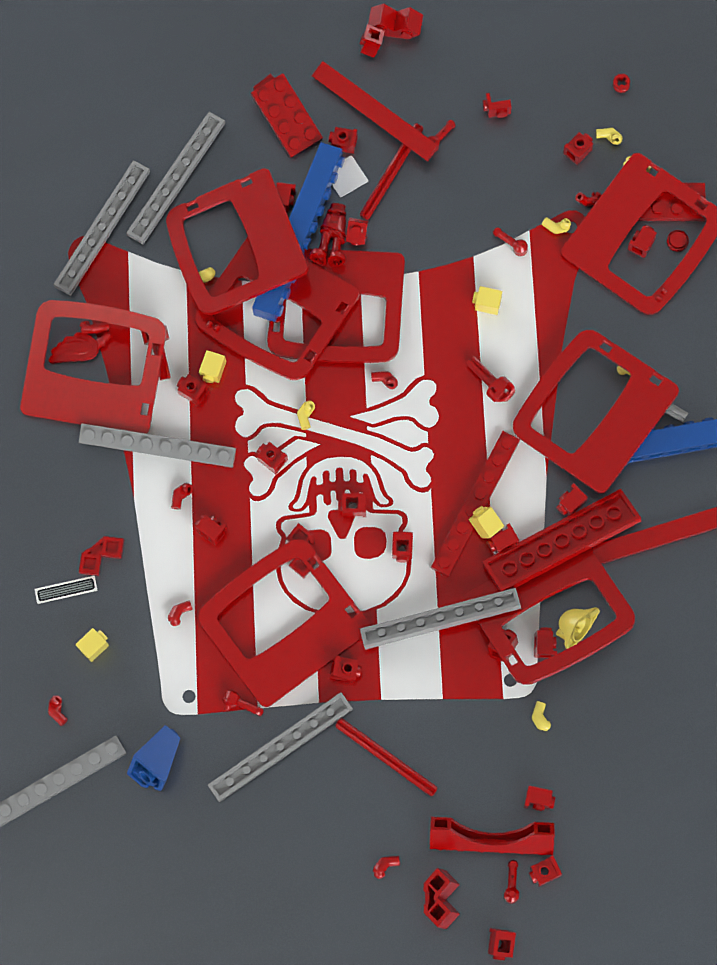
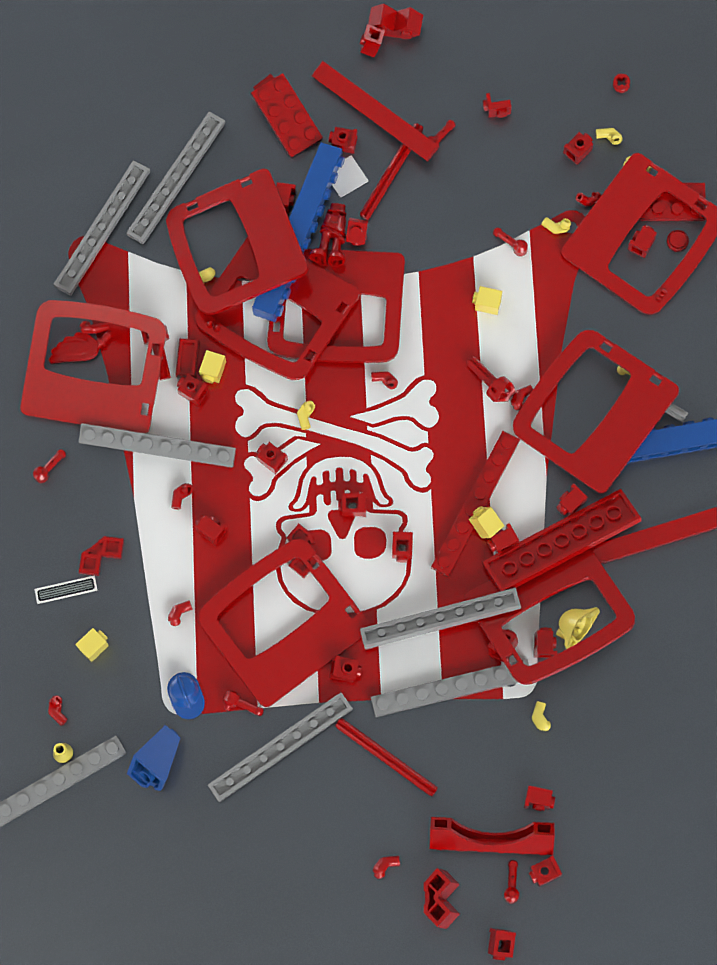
(41, 473): none -> red piece
(66, 755): none -> light yellow cone
(186, 695): none -> blue piece
(187, 357): none -> red tile
(443, 690): none -> light grey plate
(519, 396): none -> red arm

